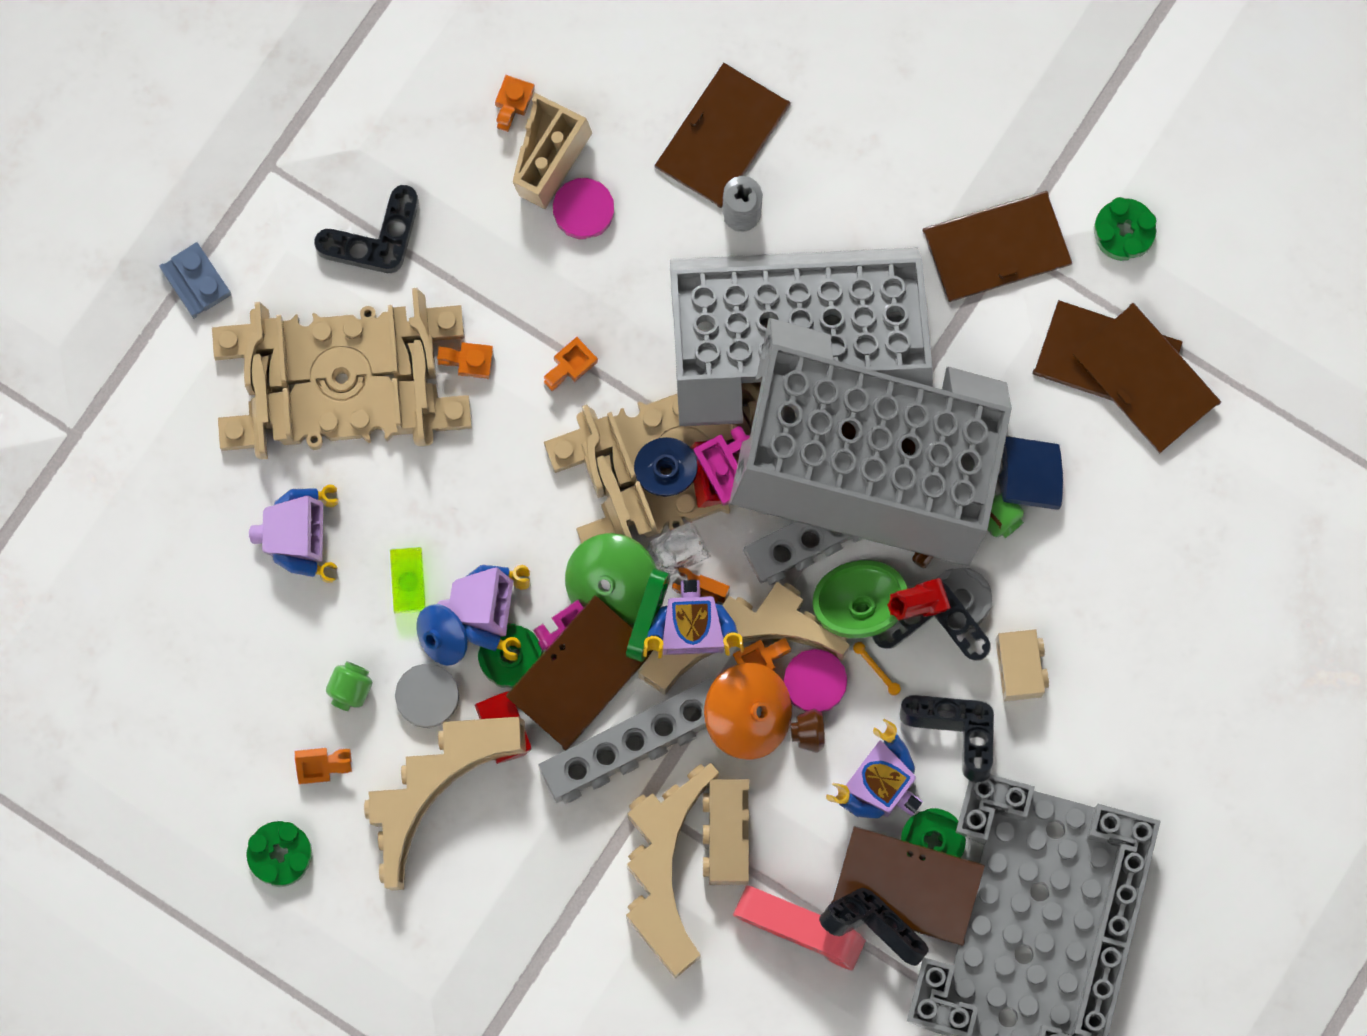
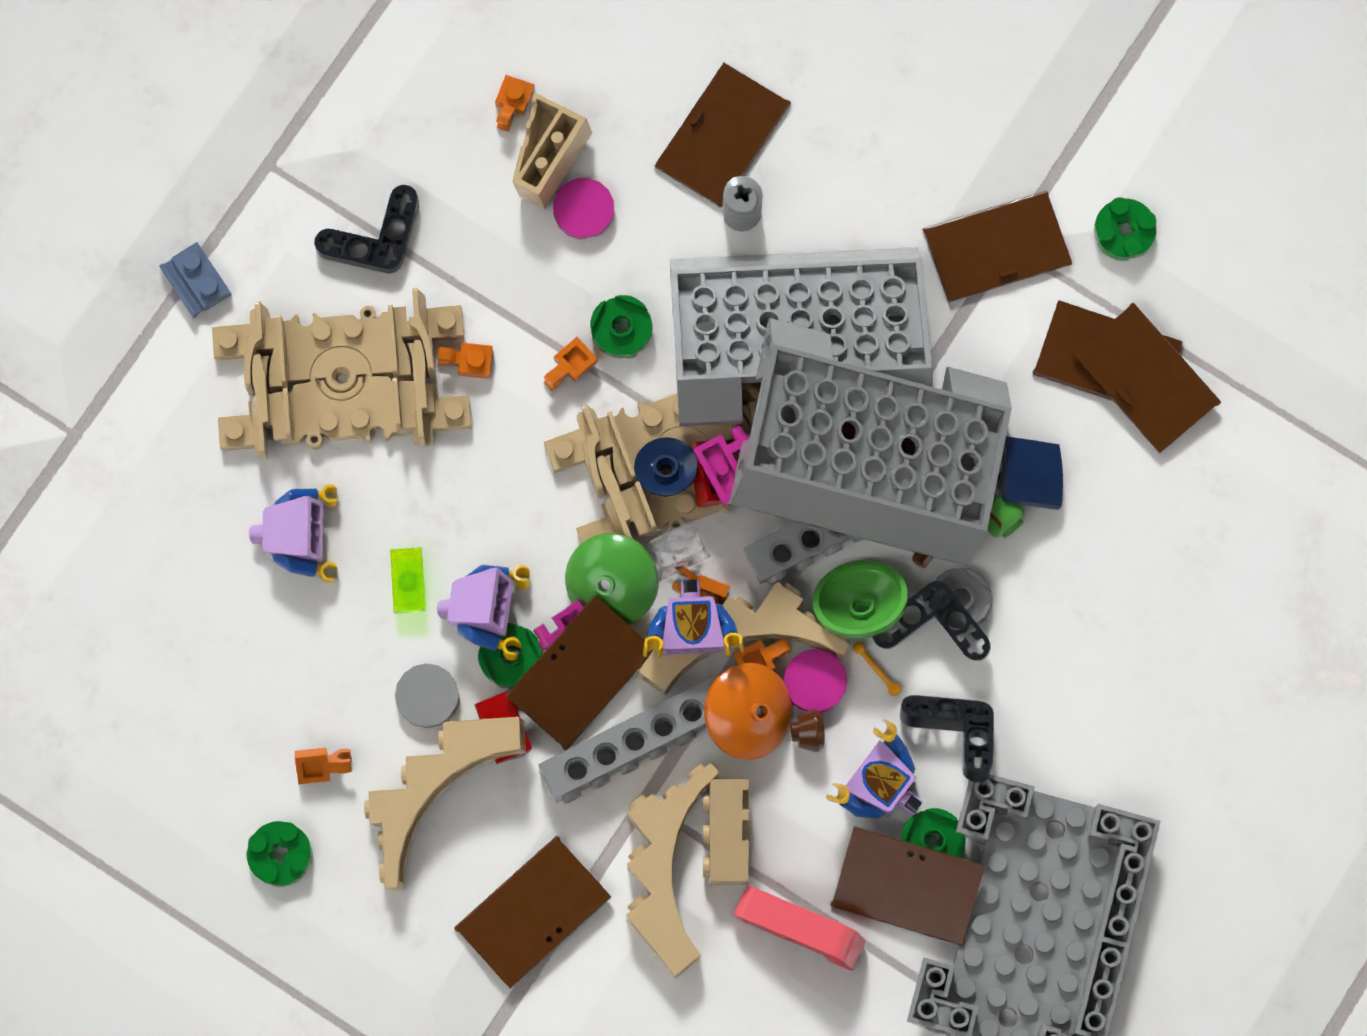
(349, 686): bright green head -> none
(441, 634): blue dish -> none
(530, 907): none -> reddish brown container
(613, 311): none -> green plate
(650, 604): green beam -> none
(867, 908): black beam -> none
(923, 599): red piece -> none
(1021, 665): tan brick -> none

